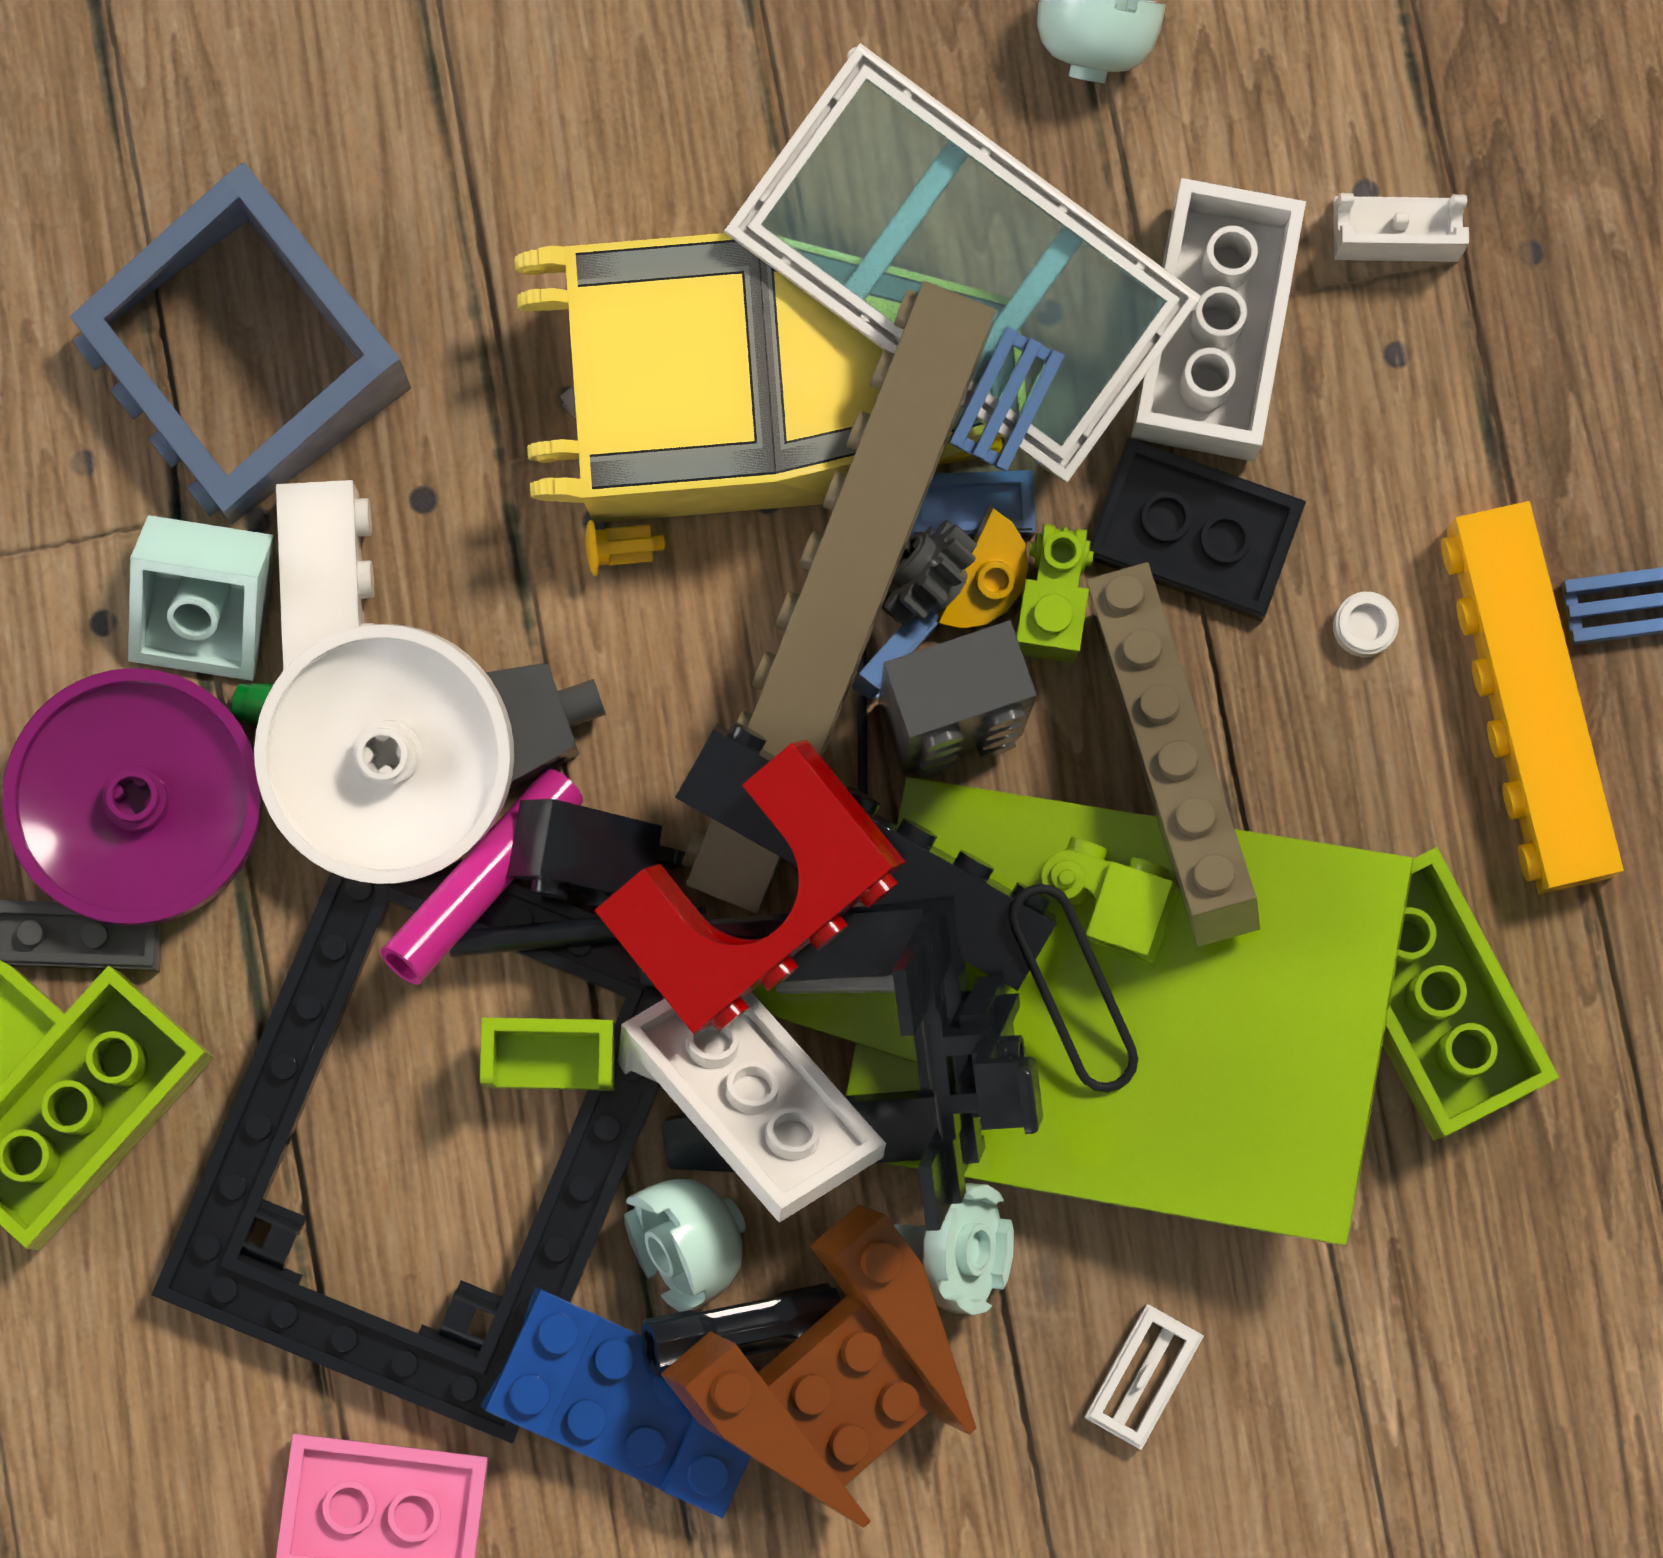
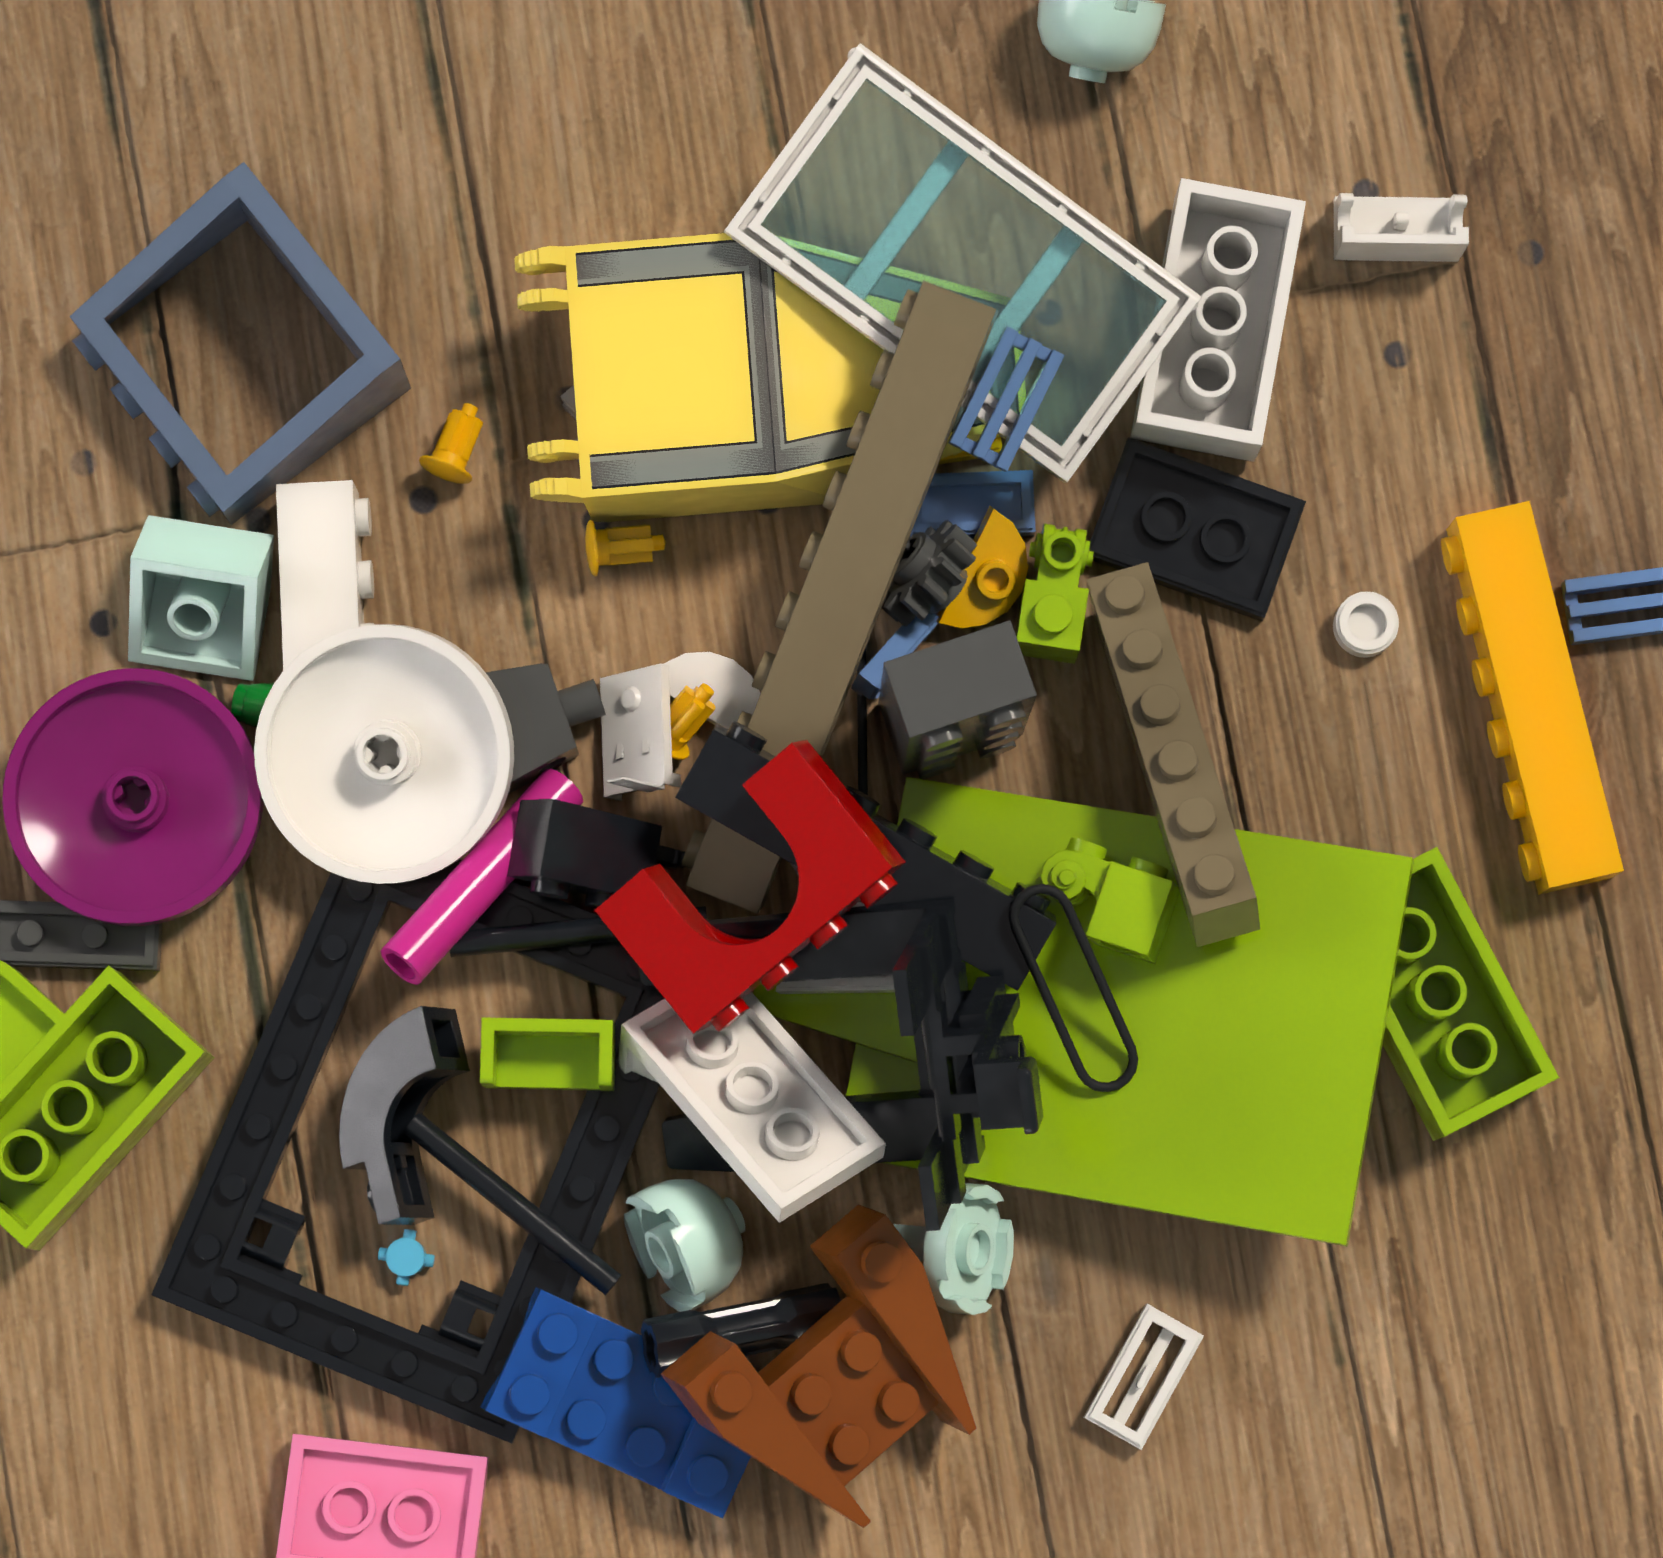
(384, 1095): none -> arch
(406, 1257): none -> medium azure piece
(454, 446): none -> yellow piece
(512, 1203): none -> black piece
(637, 732): none -> white piece
(688, 714): none -> yellow piece
(724, 675): none -> white tile

